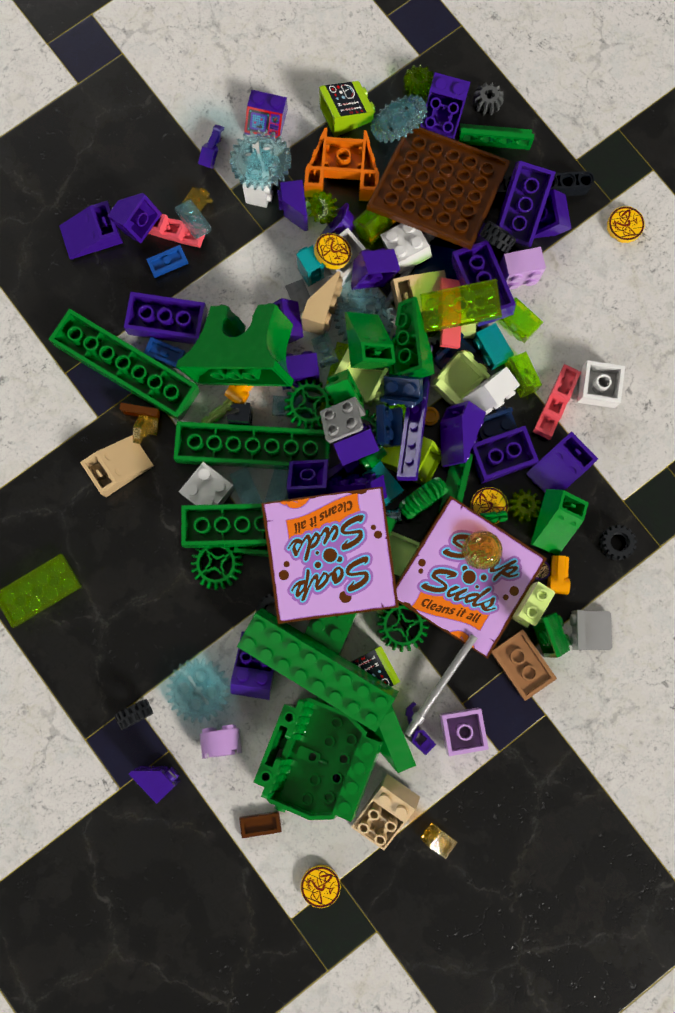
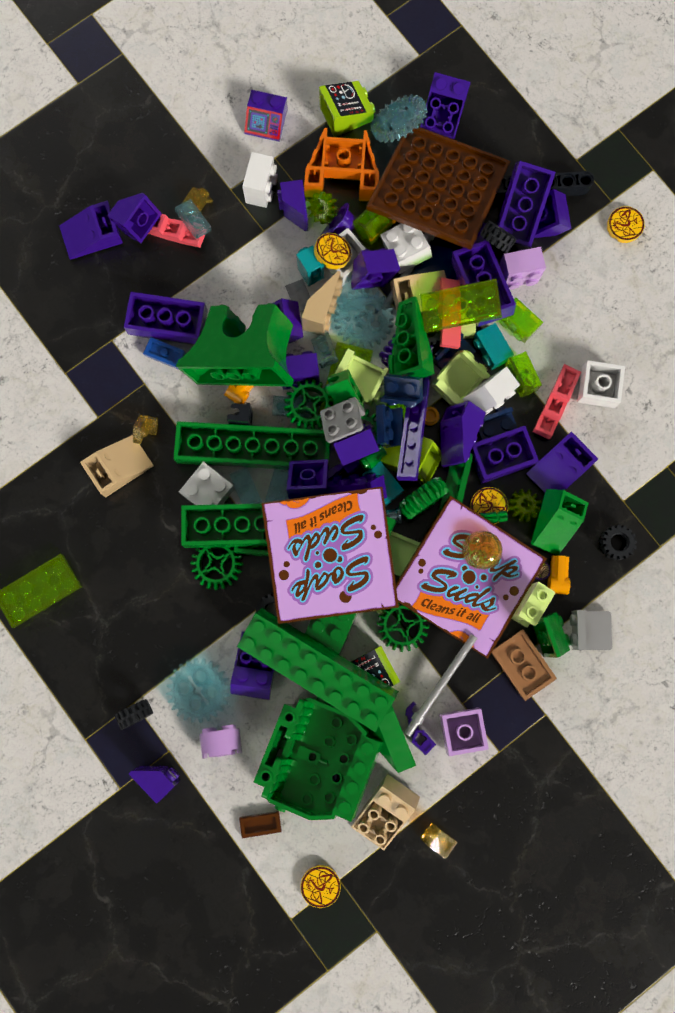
(124, 365): green brick -> none
(136, 410): reddish brown tile -> none
(167, 261): blue plate -> none
(210, 150): dark purple piece -> none
(218, 412): yellowish green axle -> none
(277, 154): clear light blue gear -> none
(368, 342): green slope -> none
(418, 80): clear neon green gear -> none
(488, 98): dark grey gear -> none
(496, 136): green fence -> none

